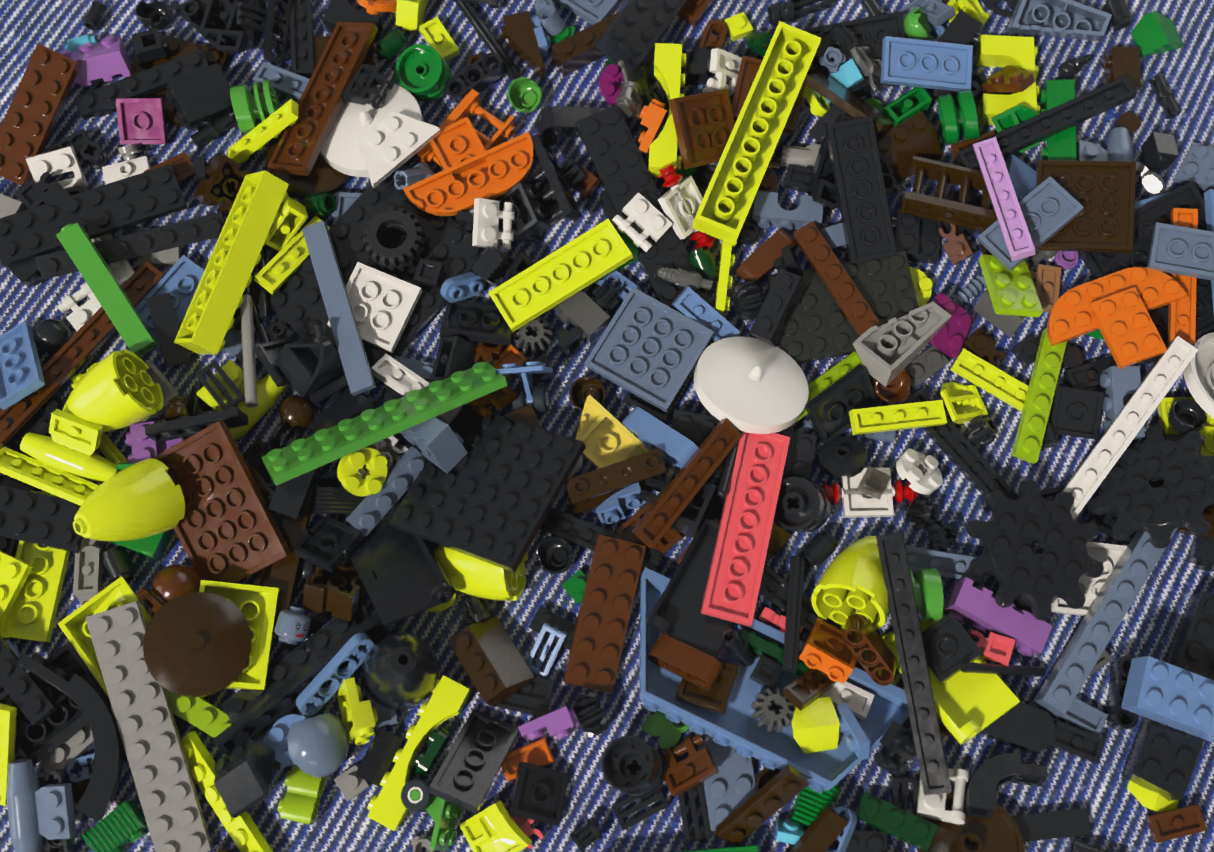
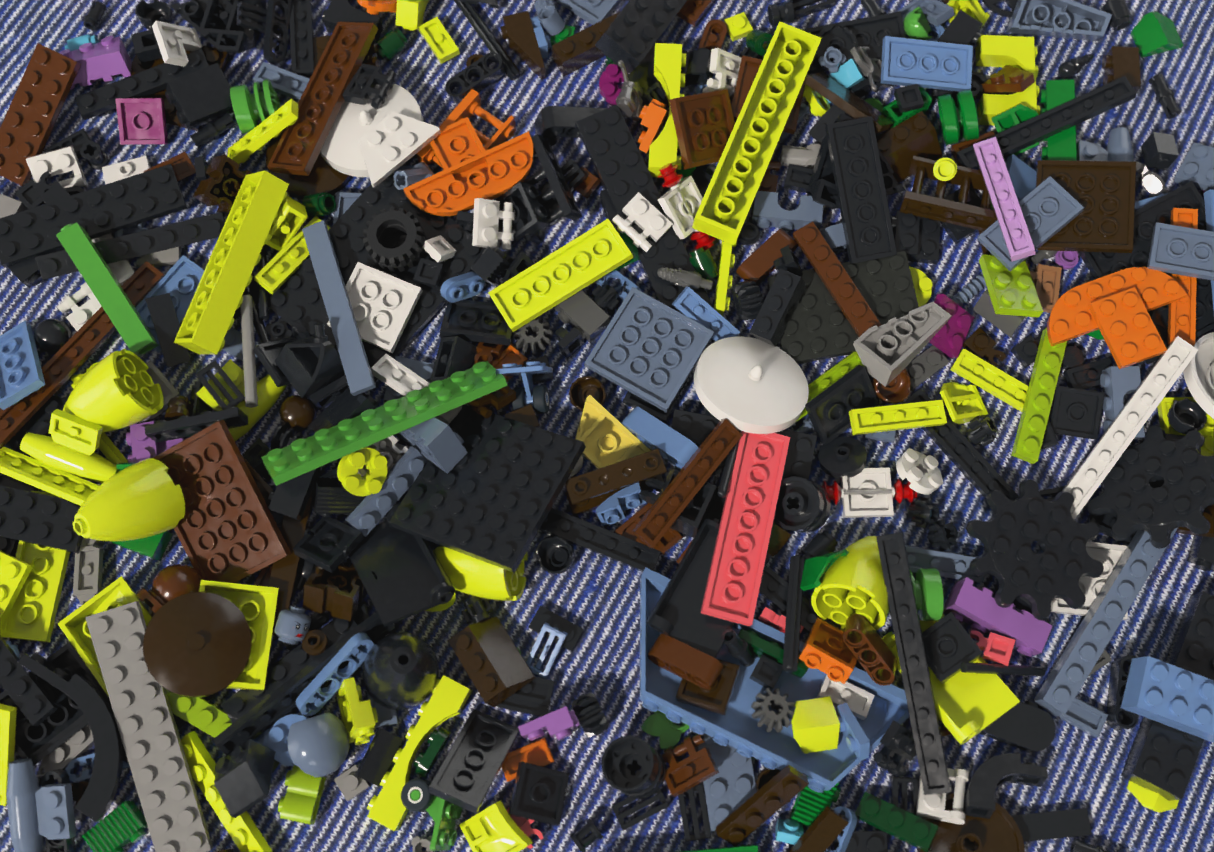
(119, 564): black brick -> none
(128, 152): light grey plate -> none
(174, 41): none -> white plate
(319, 647): none -> dark brown plate
(423, 72): green wheel -> none
(439, 249): none -> white plate
(524, 95): bright green hair -> none
(575, 586): green plate -> none
(604, 614): reddish brown plate -> none
(808, 688): dark brown plate -> none
(816, 567): none -> green slope
(874, 482): clear smoke plate -> none
(908, 98): none -> black plate
(944, 169): none -> neon yellow plate
(958, 246): reddish brown plate -> none
(1077, 742): black plate -> none
(1129, 121): dark brown tile -> none
(1176, 823): reddish brown plate -> none

